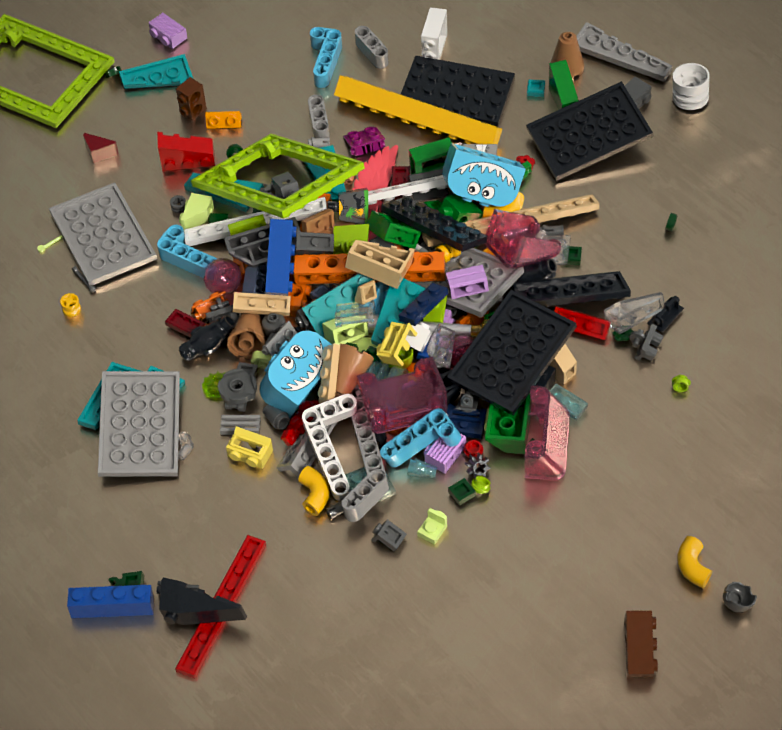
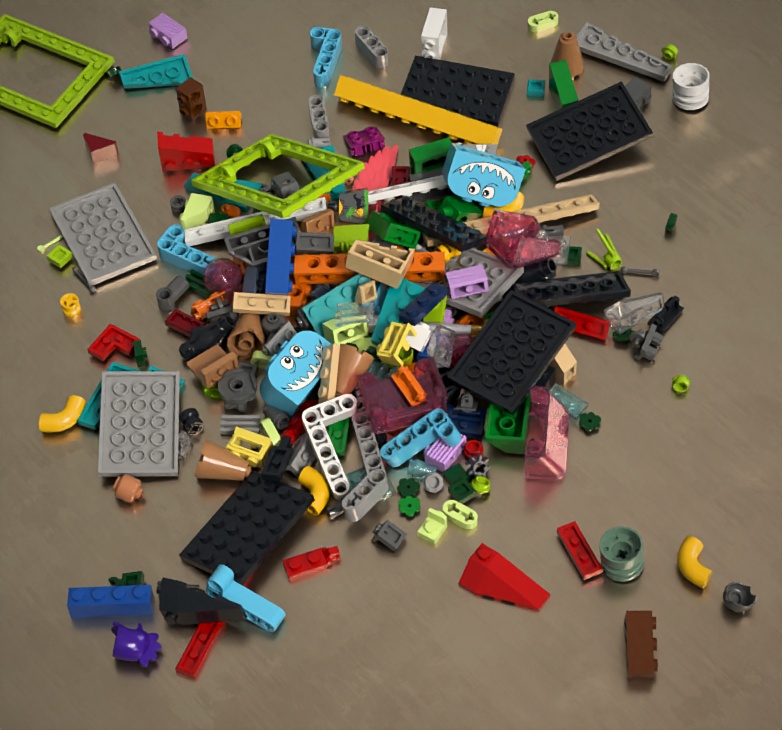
(59, 256): none -> lime plate
(64, 419): none -> yellow cylinder
(112, 339): none -> red plate
(127, 488): none -> nougat head
(135, 644): none -> dark purple piece
(140, 353): none -> dark green plate
(168, 295): none -> dark grey piece
(191, 421): none -> black wheel
(198, 279): none -> dark green tile
(212, 365): none -> medium nougat bracket
(221, 464): none -> medium nougat cone
(231, 210): none -> orange arm
(247, 527): none -> black plate
(257, 608): none -> medium azure beam
(270, 431): none -> yellowish green beam
(277, 460): none -> black hinge
(310, 562): none -> red hinge
(338, 435): none -> green hinge
(404, 484): none -> dark green plant
(409, 386): none -> orange hinge
(409, 505): none -> green plant
(433, 482): none -> light grey plate
(455, 474): none -> dark green tile
(460, 513): none -> yellowish green beam
(496, 577): none -> red wedge
(543, 21): none -> yellowish green beam
(579, 550): none -> red plate
(589, 421): none -> dark green plant
(611, 258): none -> lime plant
(621, 553): none -> sand green wheel
(655, 272): none -> dark grey hinge
(669, 52): none -> lime plate

